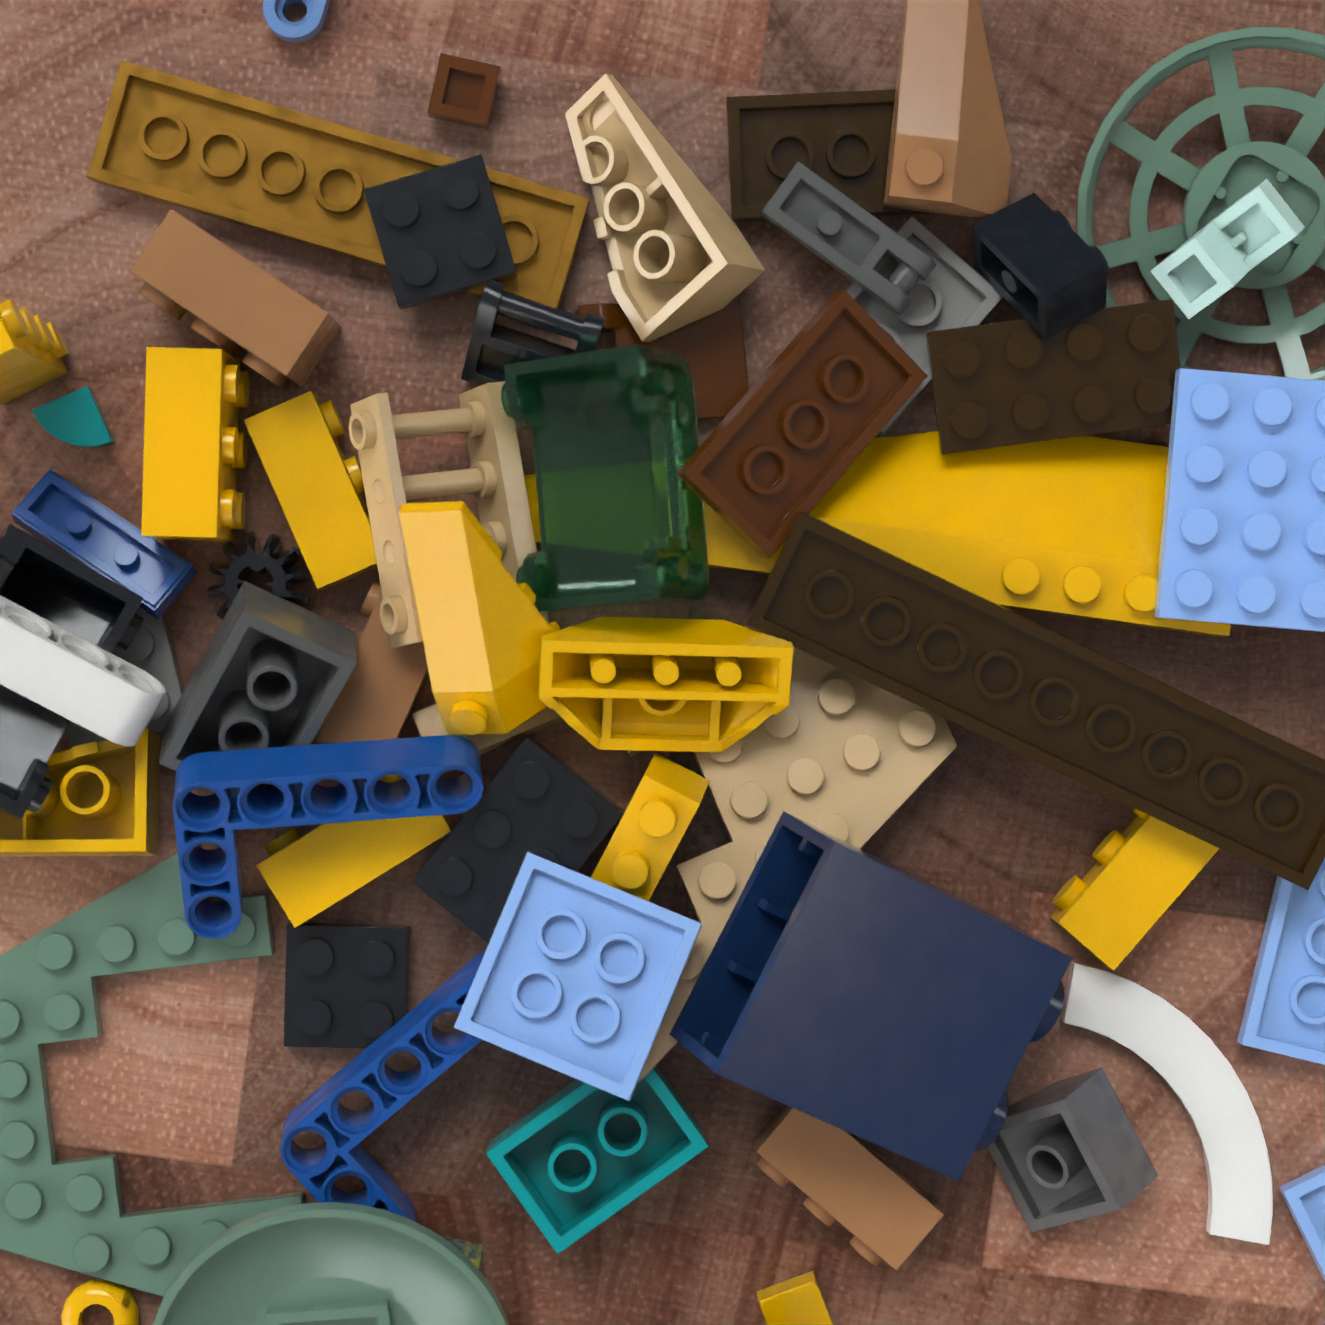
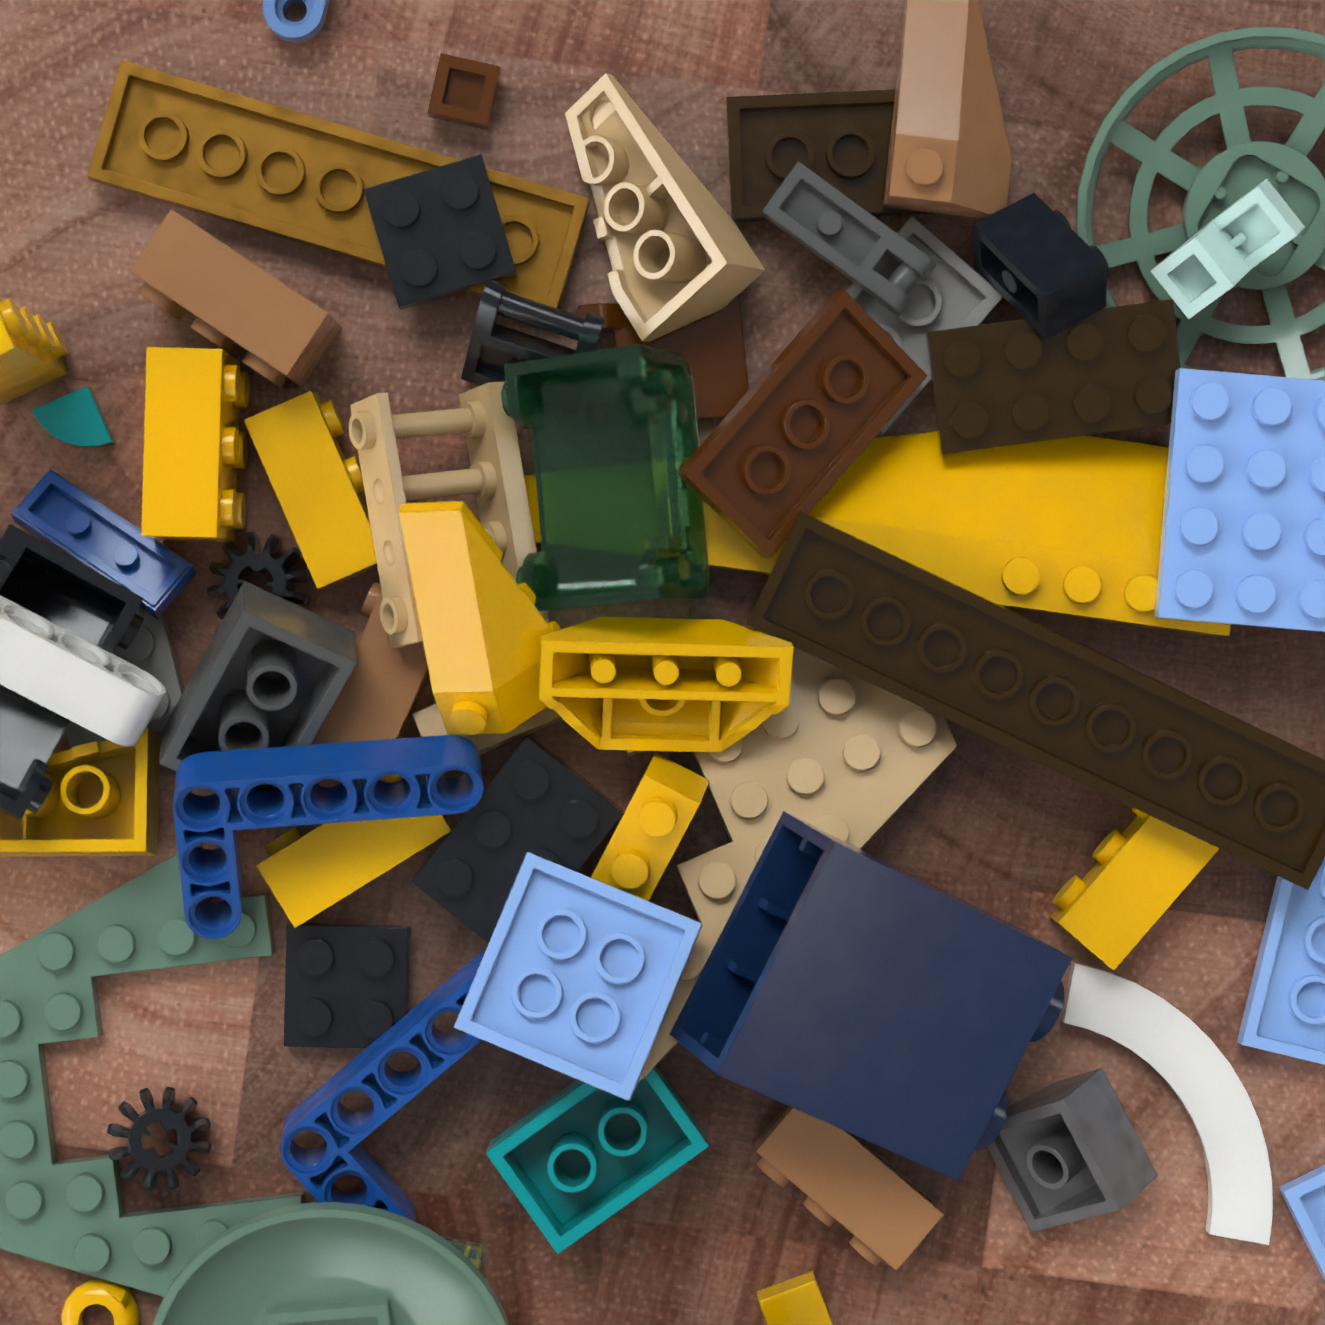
(148, 1156): none -> black gear

